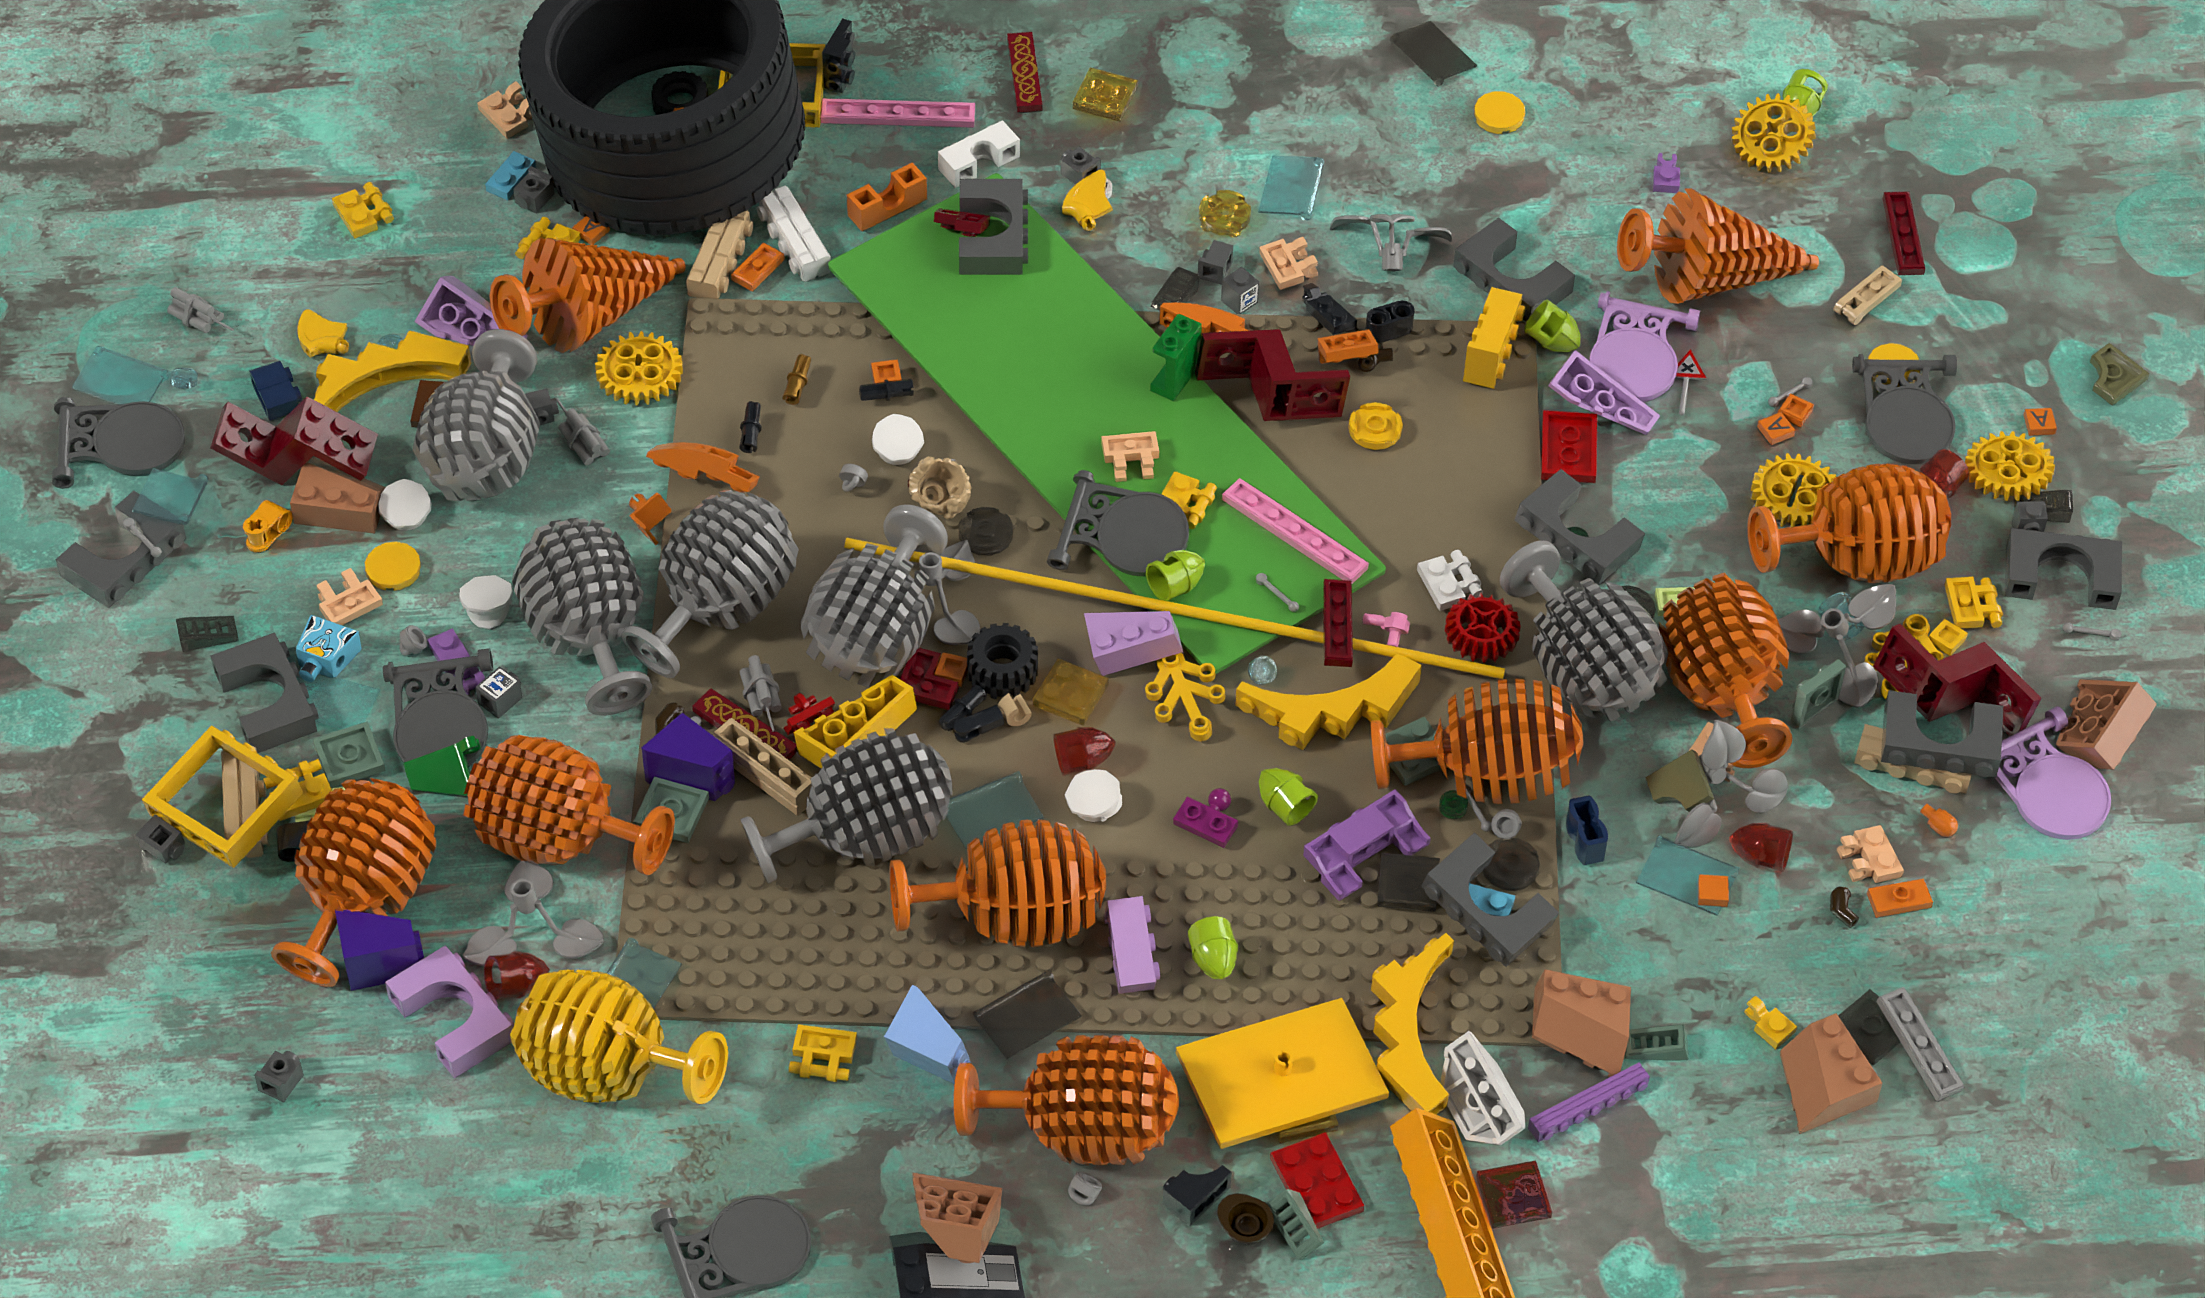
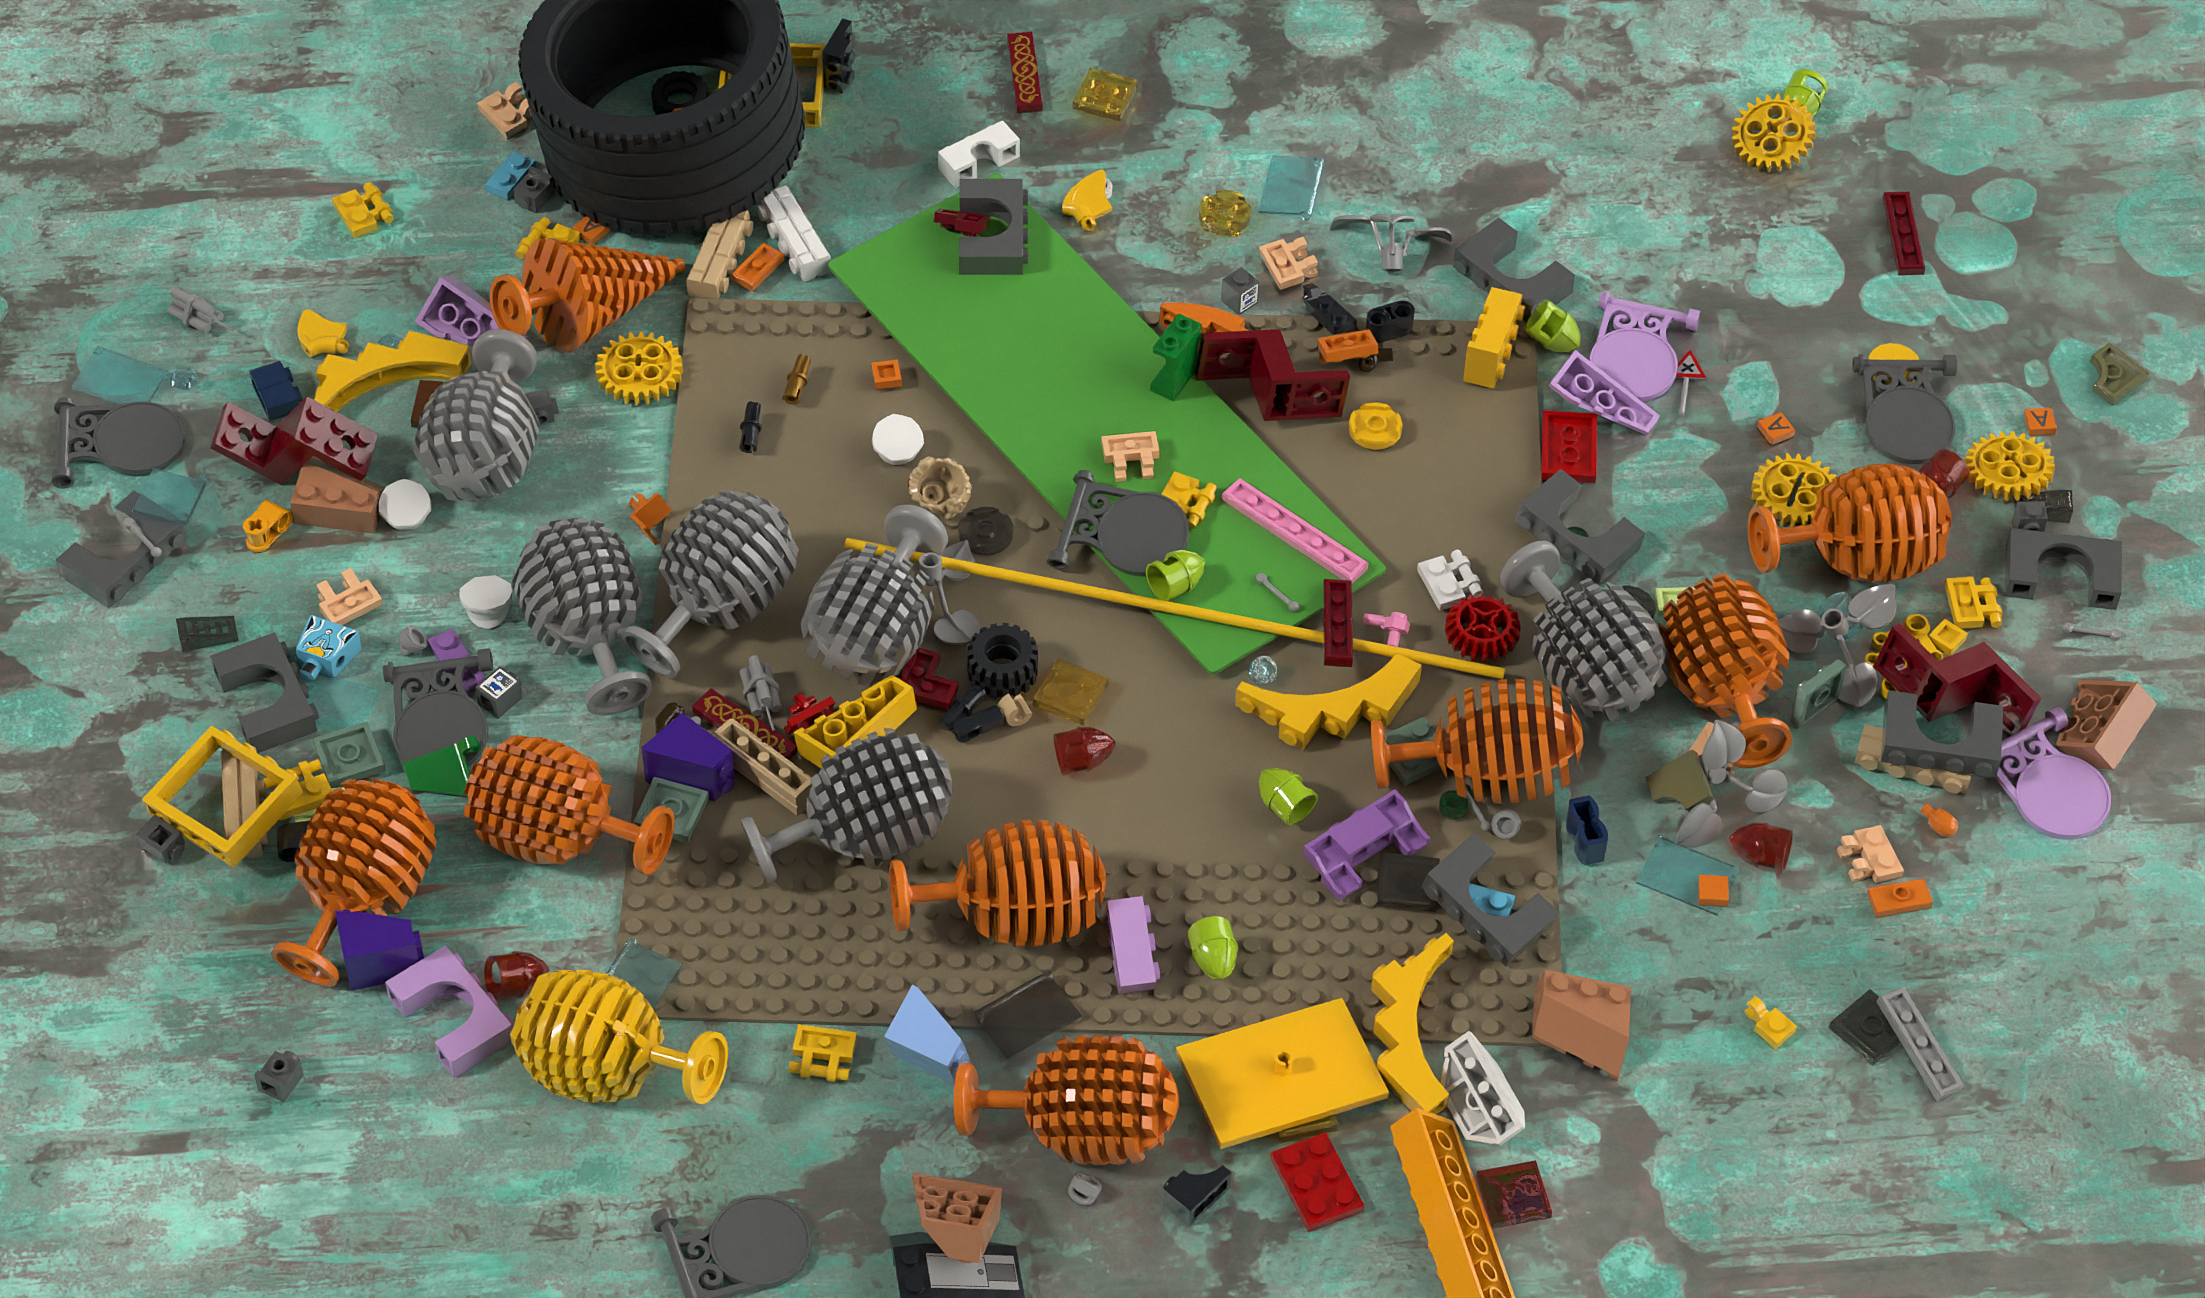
(392, 566): yellow tile -> none
(524, 888): light grey plant -> none
(582, 436): light grey piece -> none
(696, 458): orange slope -> none
(852, 476): light grey tile -> none
(886, 390): black axle -> none
(898, 113): bright pink tile -> none
(904, 191): orange arch -> none
(952, 668): orange tile -> none
(991, 807): clear light blue piece -> none
(1078, 164): dark grey brick -> none
(1094, 795): white hat -> none
(1131, 638): lavender wedge -> none
(1178, 288): clear smoke slope -> none
(1184, 689): yellow plant -> none
(1207, 820): magenta plate -> none
(1215, 262): dark grey brick -> none
(1245, 1218): dark brown piece -> none
(1283, 1208): sand green slope -> none
(1432, 52): clear smoke piece -> none
(1499, 112): yellow tile -> none
(1513, 864): clear smoke tile -> none
(1588, 1102): medium lavender piece -> none
(1666, 175): medium lavender plate -> none
(1666, 1052): sand green slope -> none
(1706, 249): orange plant -> none
(1796, 410): orange tile -> none
(1806, 383): light grey hinge -> none
(1827, 1074): nougat wedge -> none
(1839, 906): dark brown arm -> none
(1868, 294): tan plate -> none

